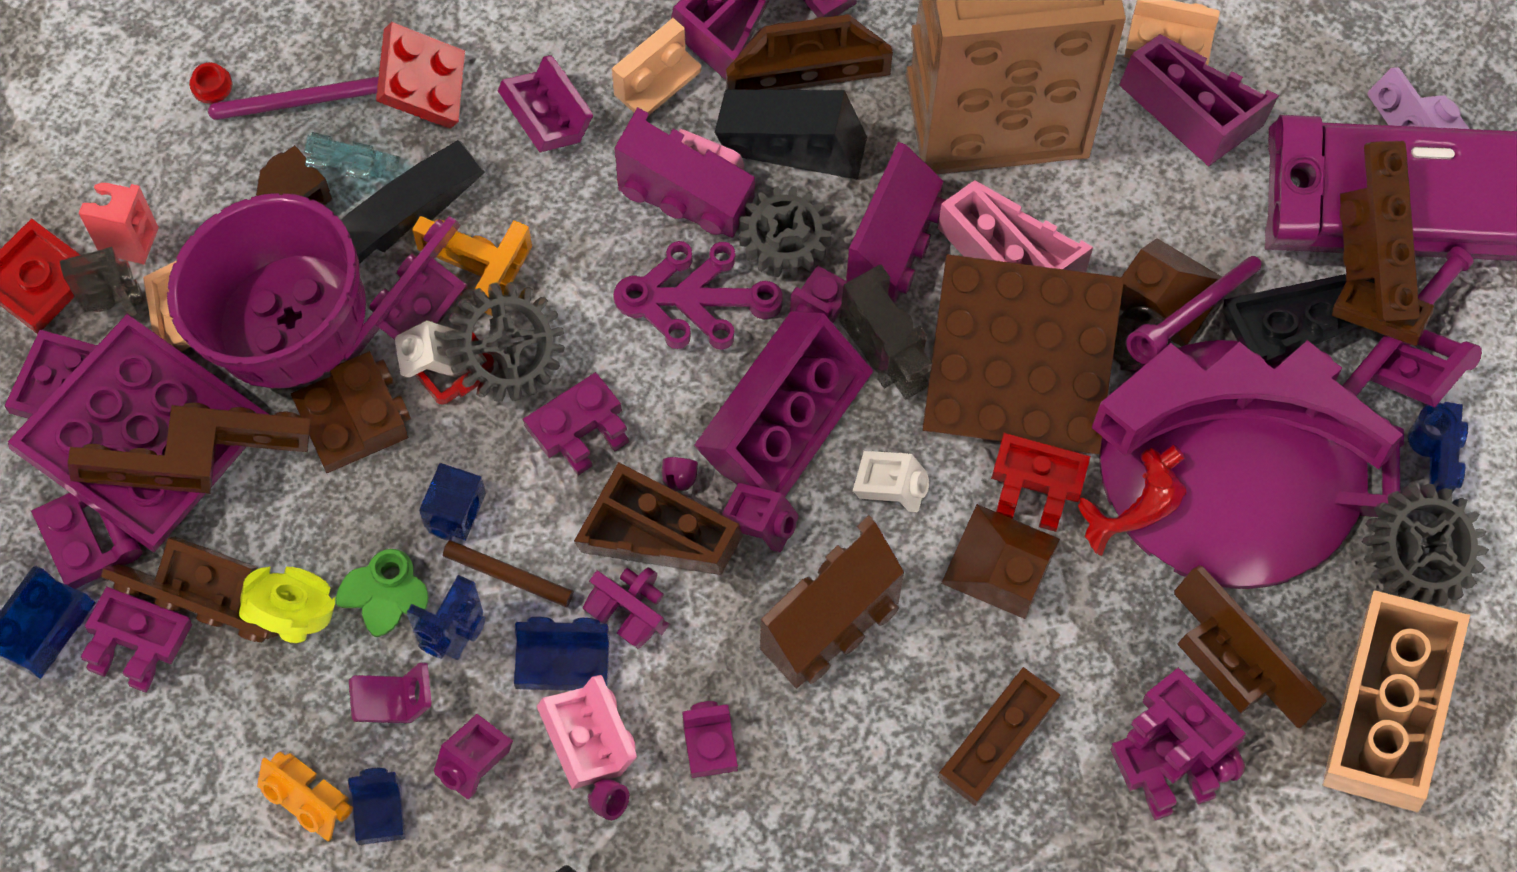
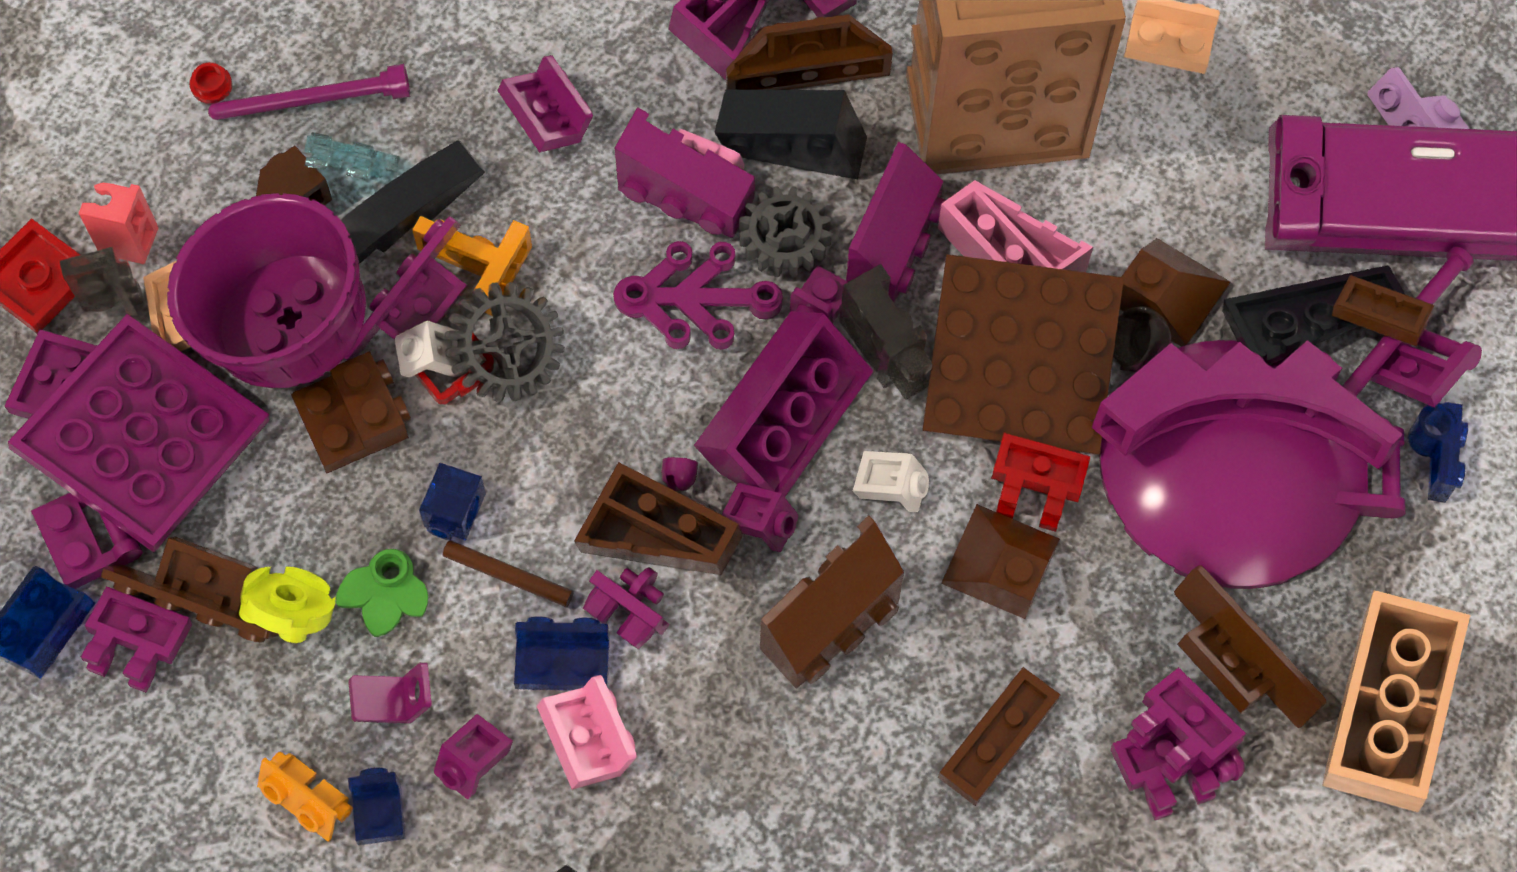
(189, 448): reddish brown bracket -> none
(420, 75): plate -> none
(454, 624): clear blue bracket -> none
(573, 415): magenta plate -> none
(617, 803): magenta hinge -> none
(655, 69): light nougat bracket -> none
(709, 739): magenta bracket -> none
(1152, 339): magenta piece -> none
(1159, 498): red animal -> none
(1194, 100): magenta wedge -> none
(1381, 232): reddish brown bracket -> none
(1454, 564): dark grey gear -> none

